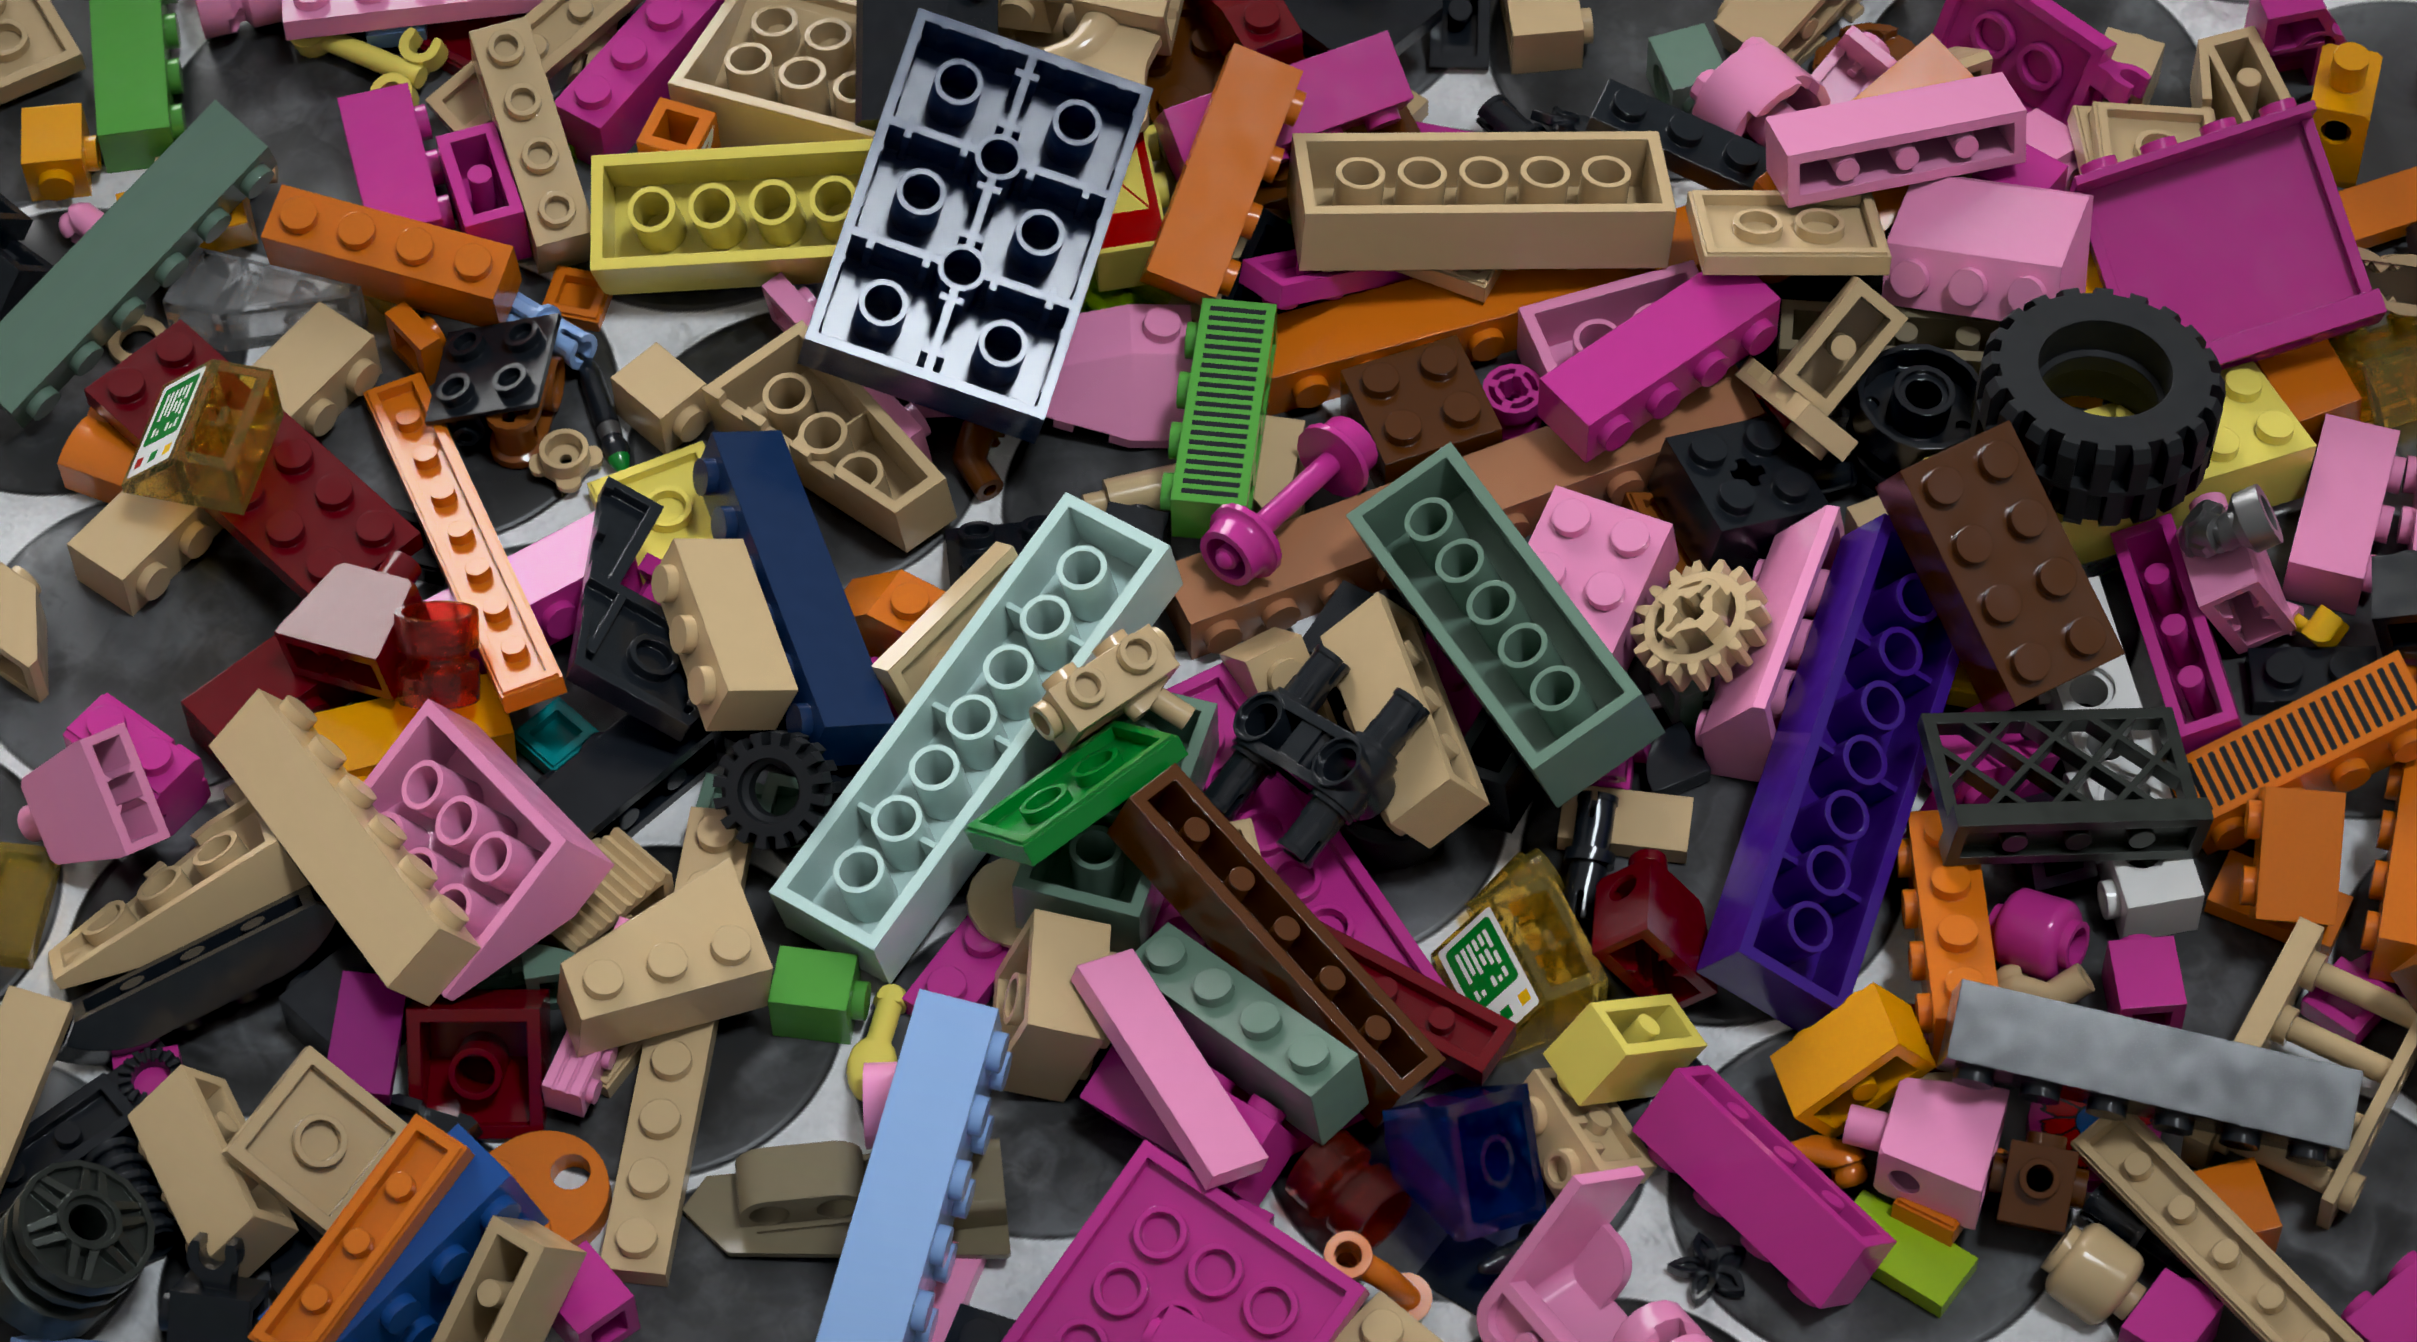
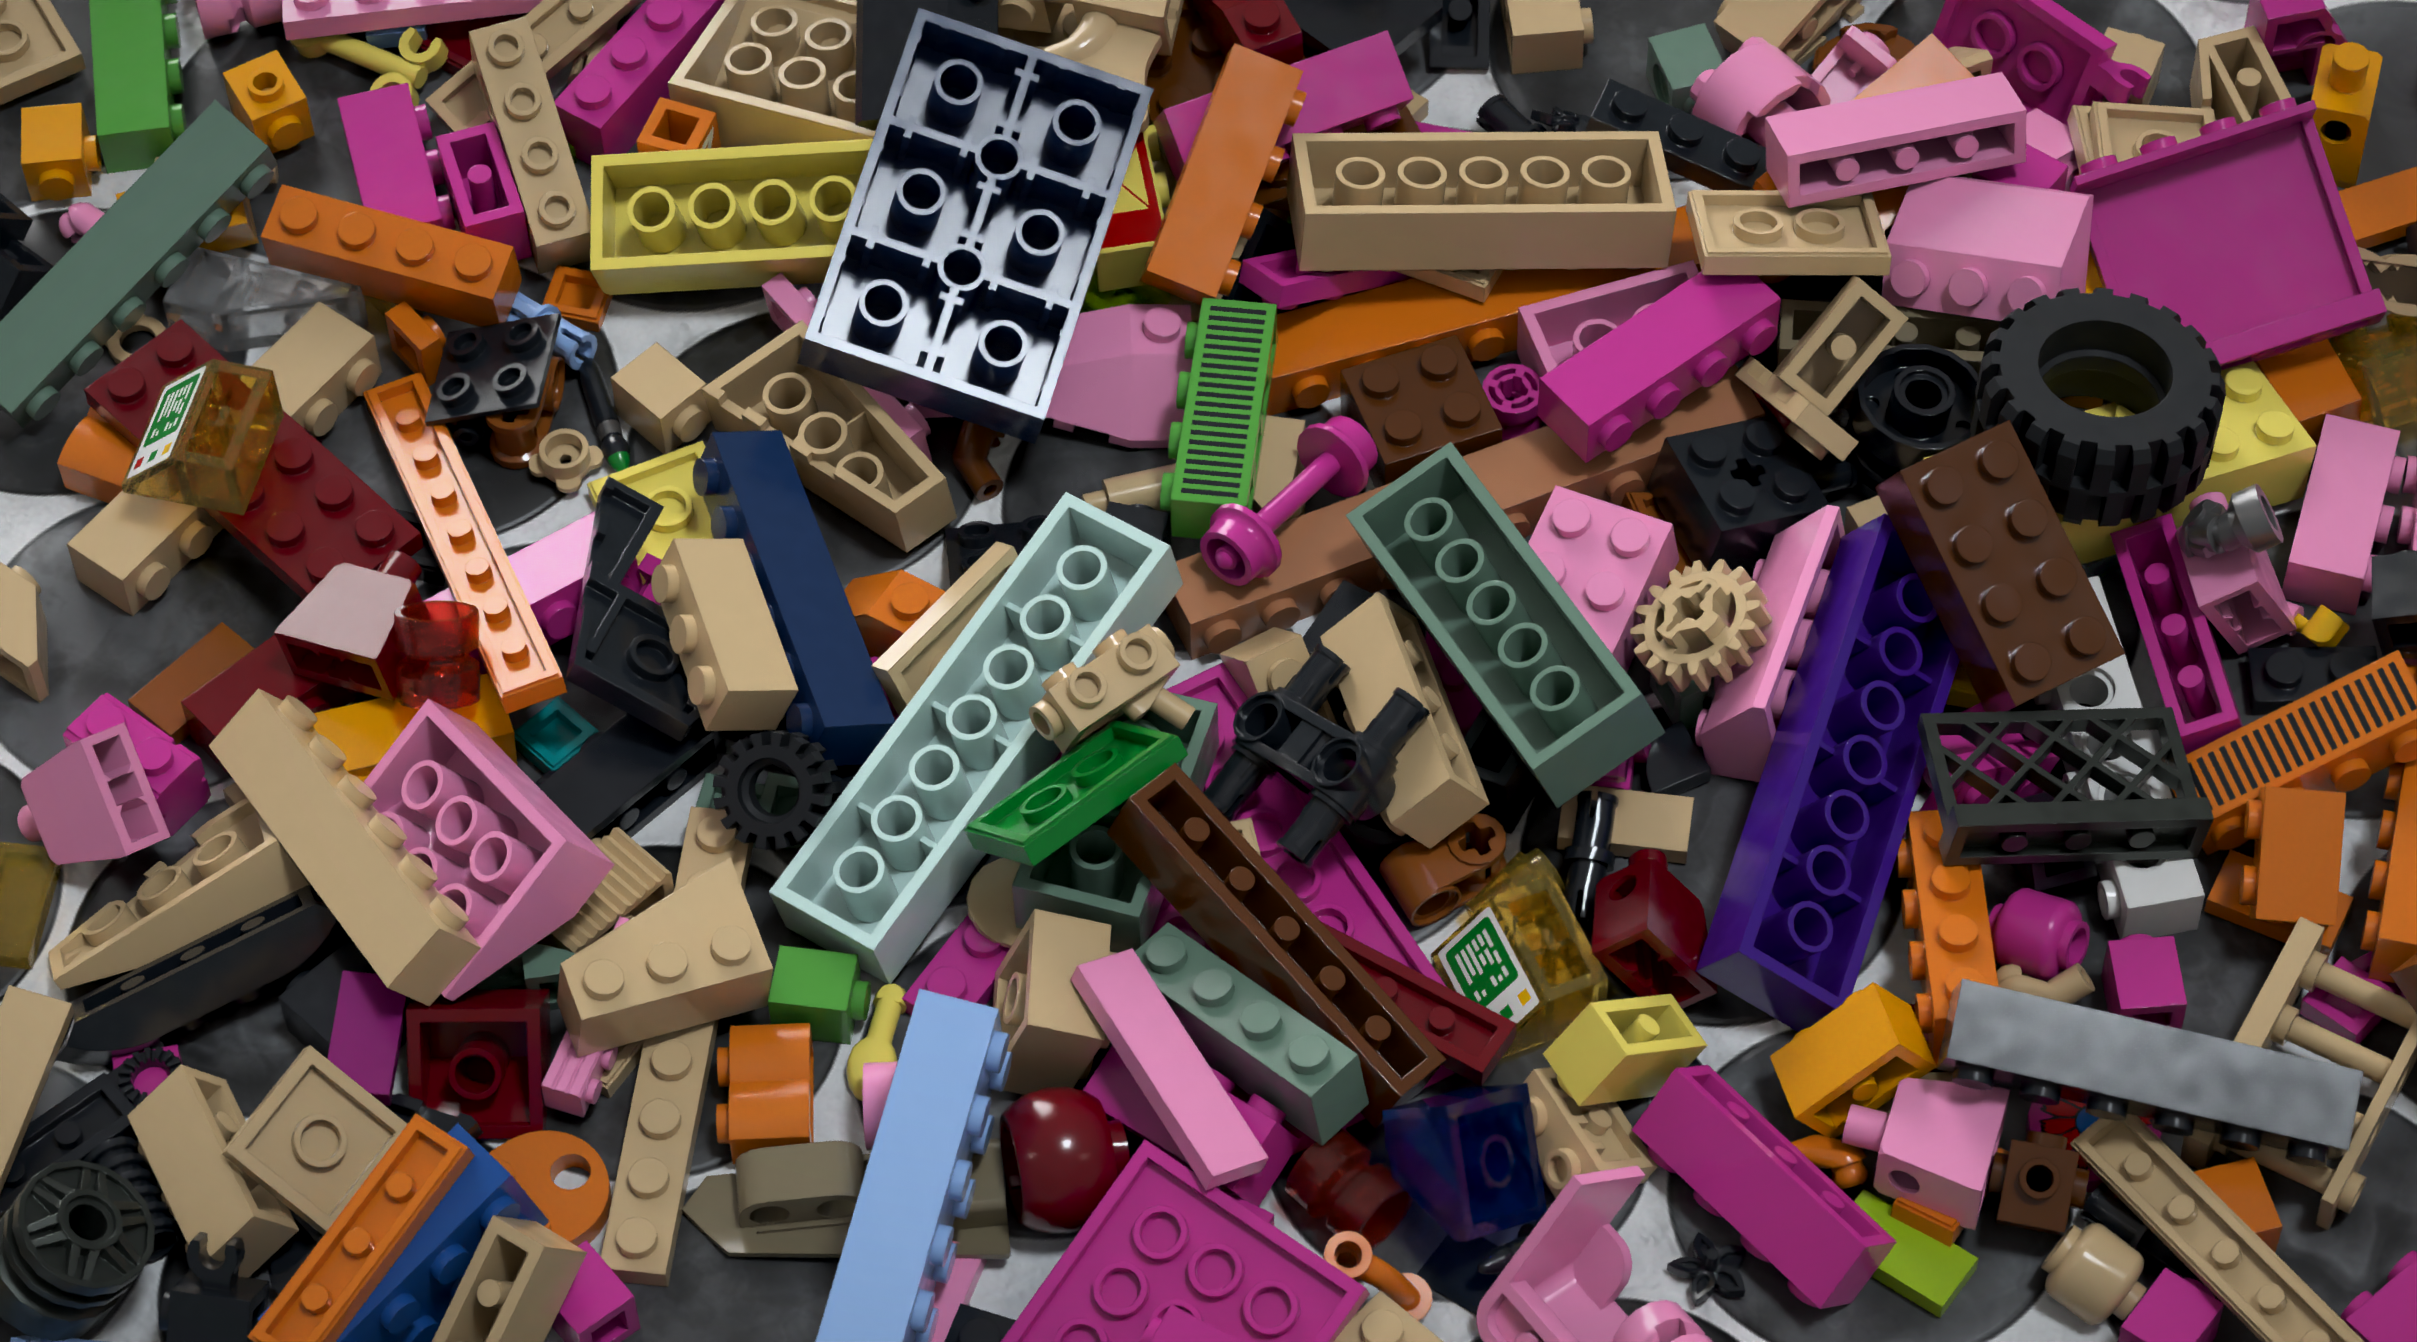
(162, 696): none -> dark orange tile
(269, 101): none -> light orange brick
(768, 1085): none -> orange brick
(1059, 1157): none -> dark red wheel
(1447, 875): none -> dark orange piece

